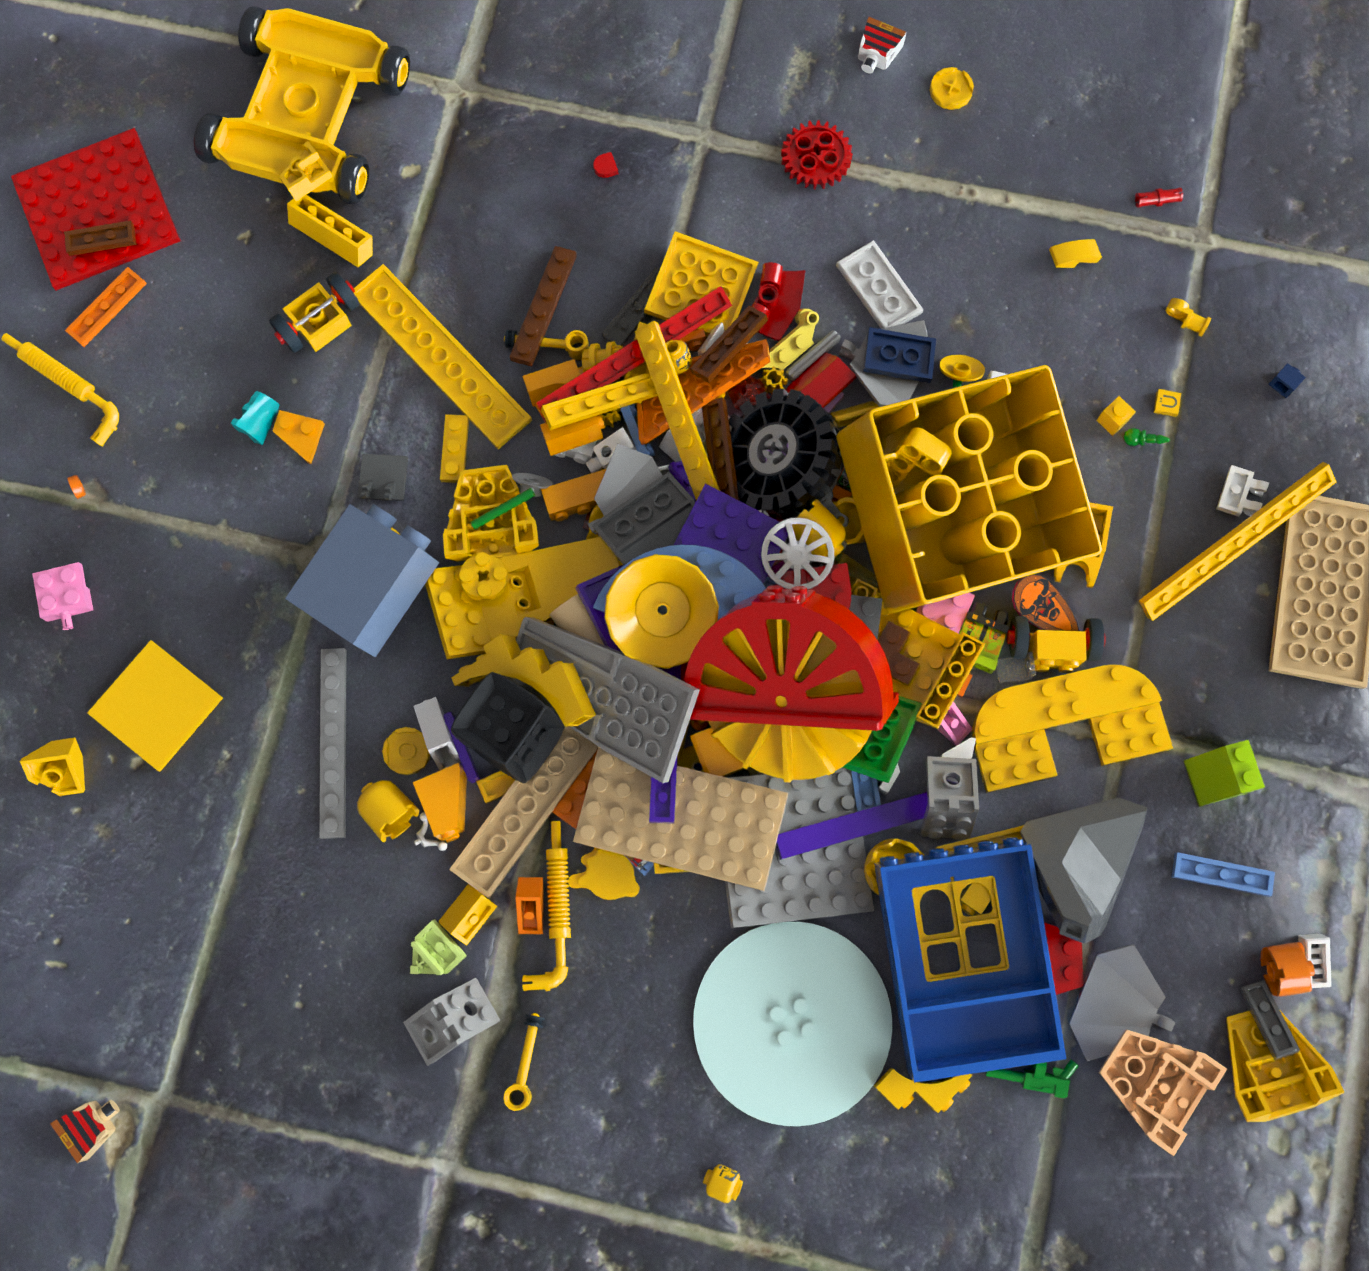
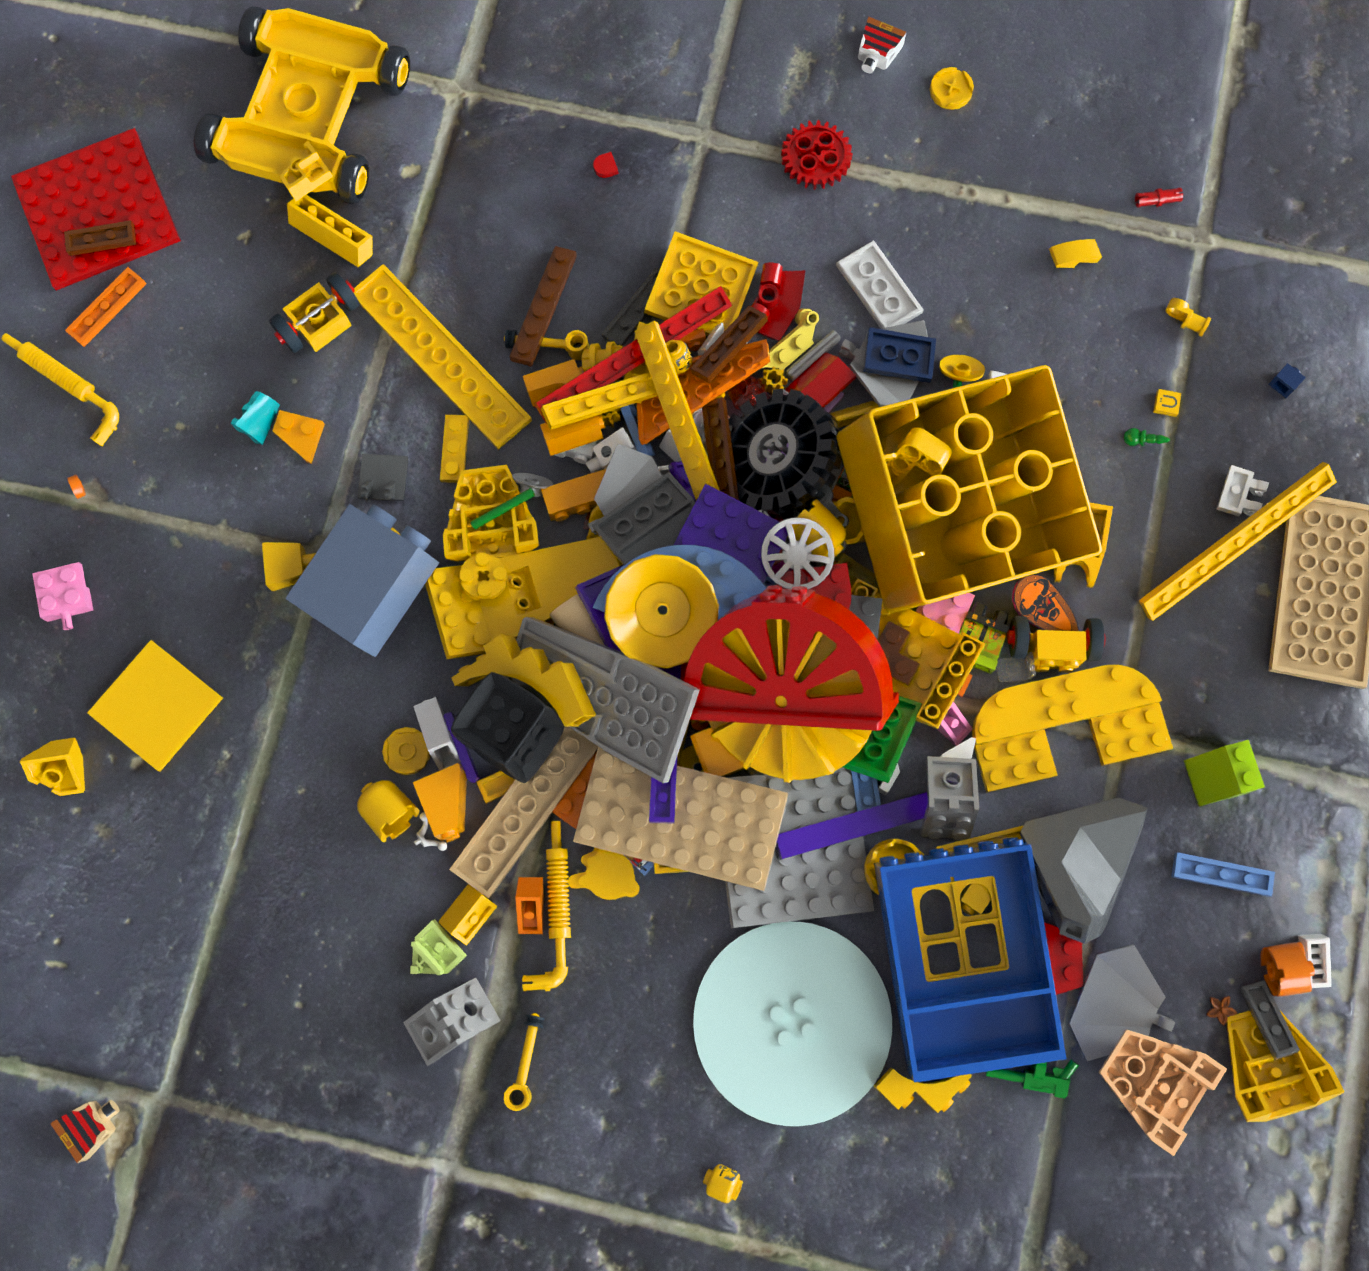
(284, 563): none -> yellow torso
(333, 744): light grey plate -> none
(1115, 415): yellow brick -> none
(1221, 1009): none -> dark orange plant

